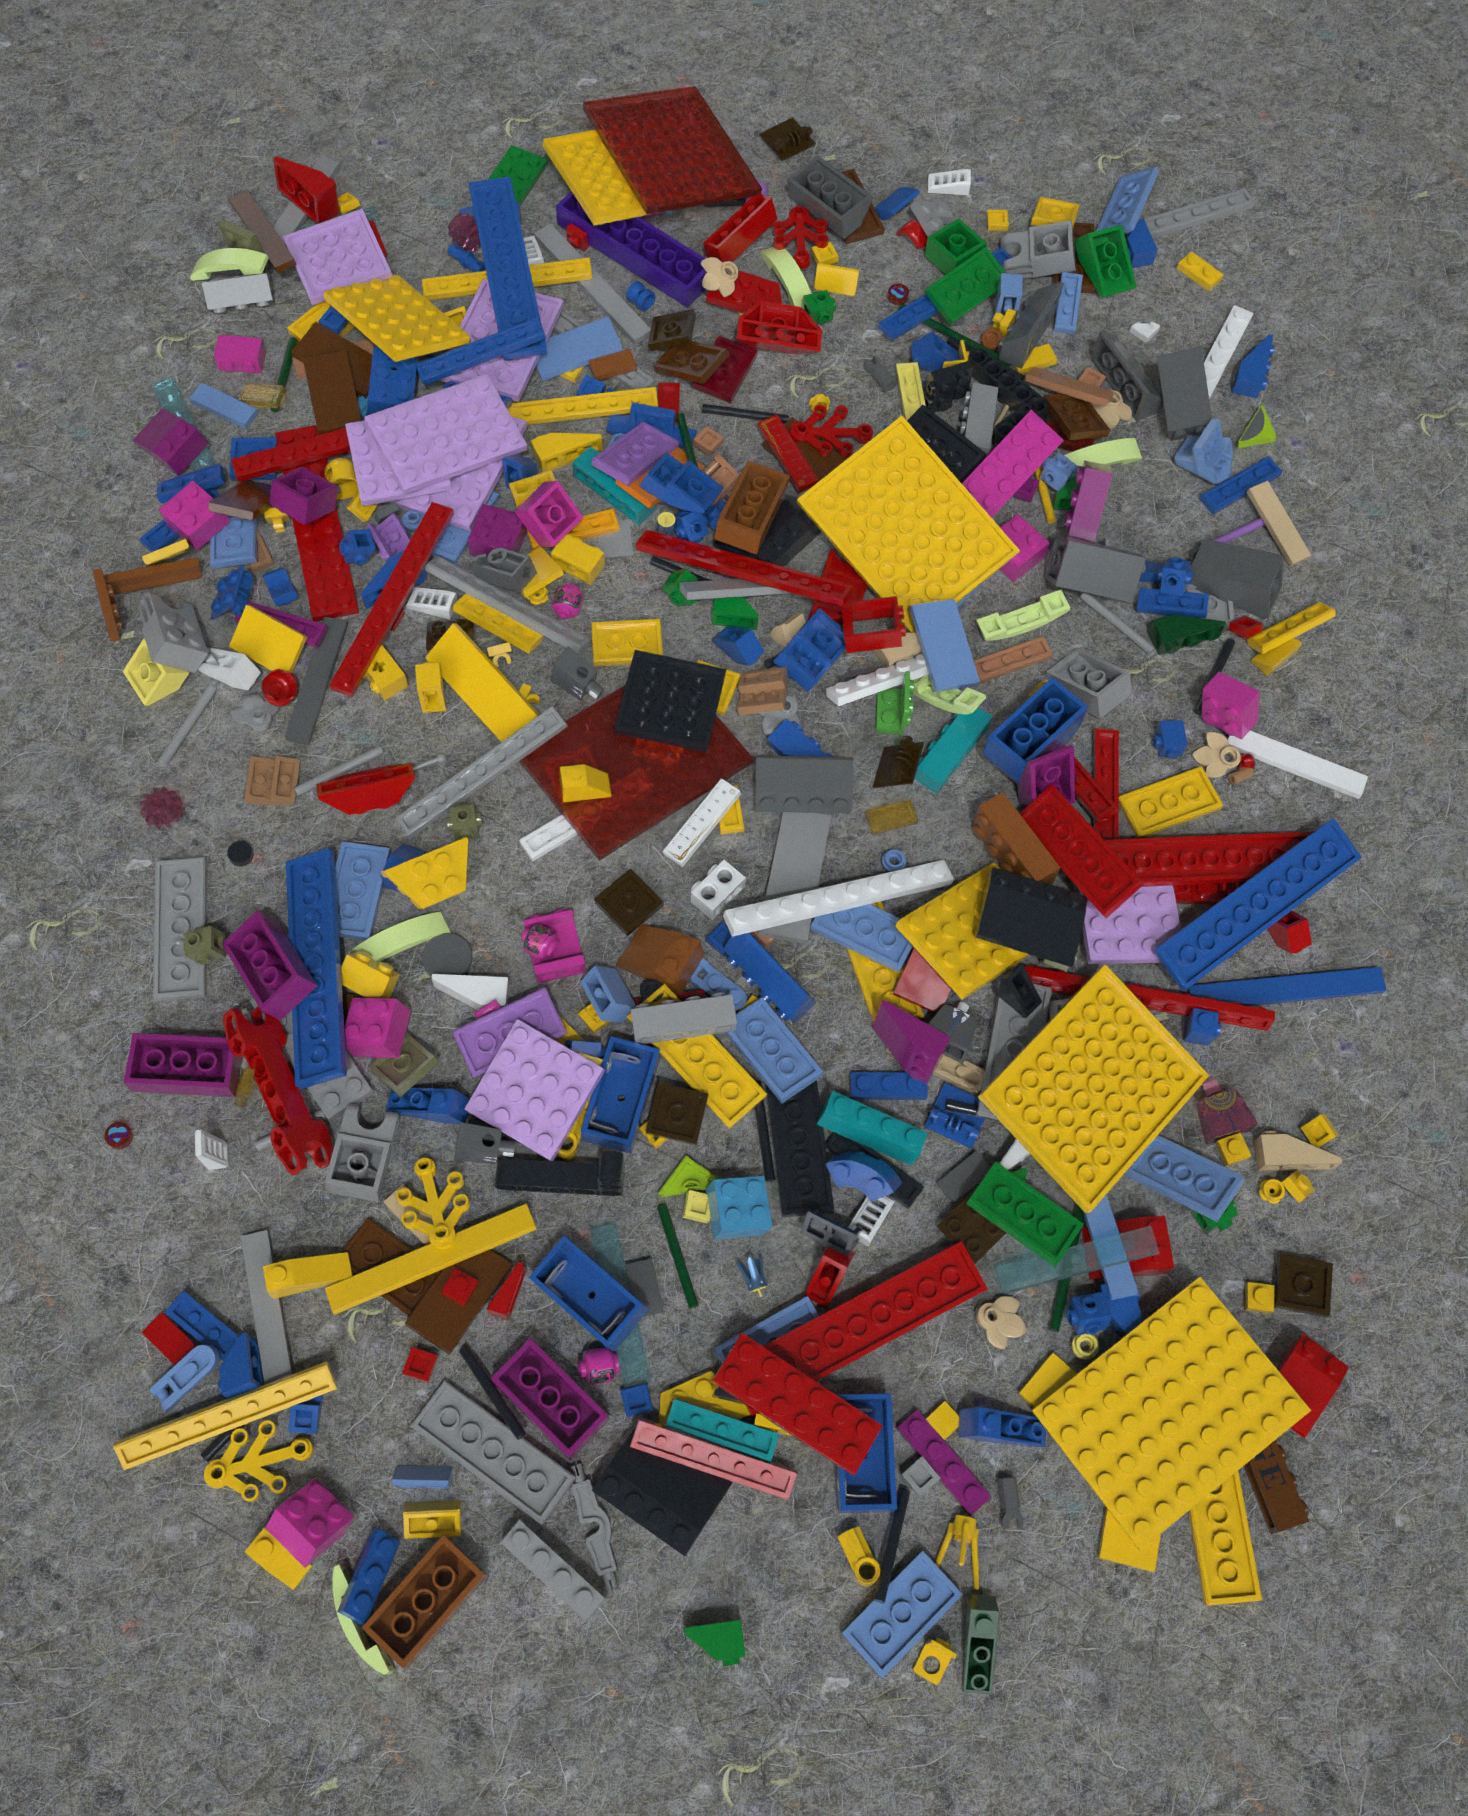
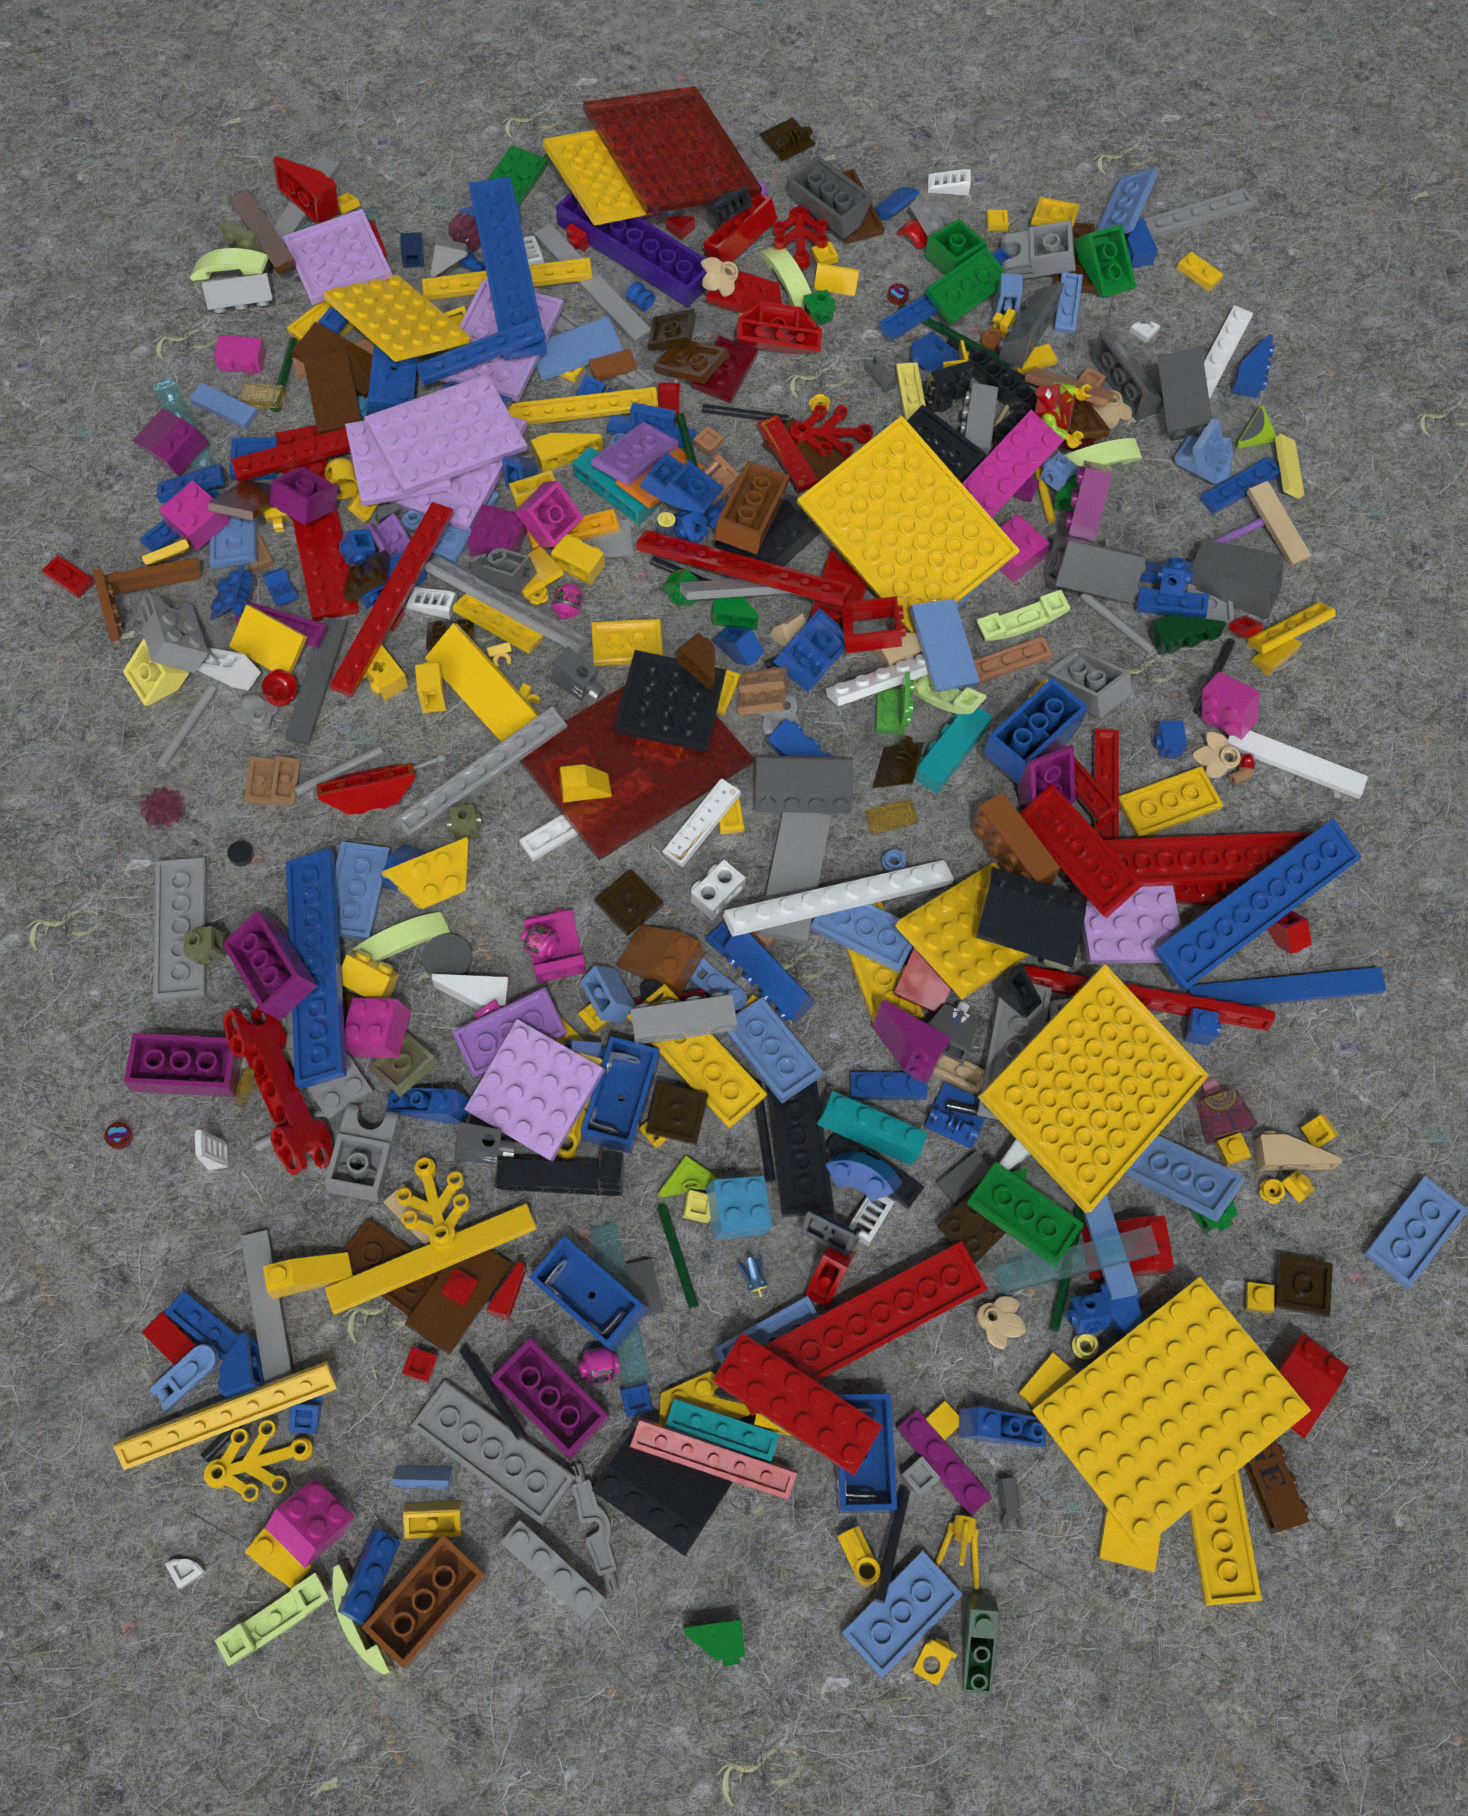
(67, 576): none -> red plate
(184, 1571): none -> white tile
(272, 1620): none -> yellowish green slope
(366, 575): none -> dark brown plate
(412, 249): none -> dark blue brick
(446, 254): none -> light grey slope
(680, 225): none -> red slope
(698, 659): none -> reddish brown slope
(726, 199): none -> black slope
(1056, 407): none -> torso
(1289, 466): none -> light yellow tile
(1415, 1232): none -> medium blue plate

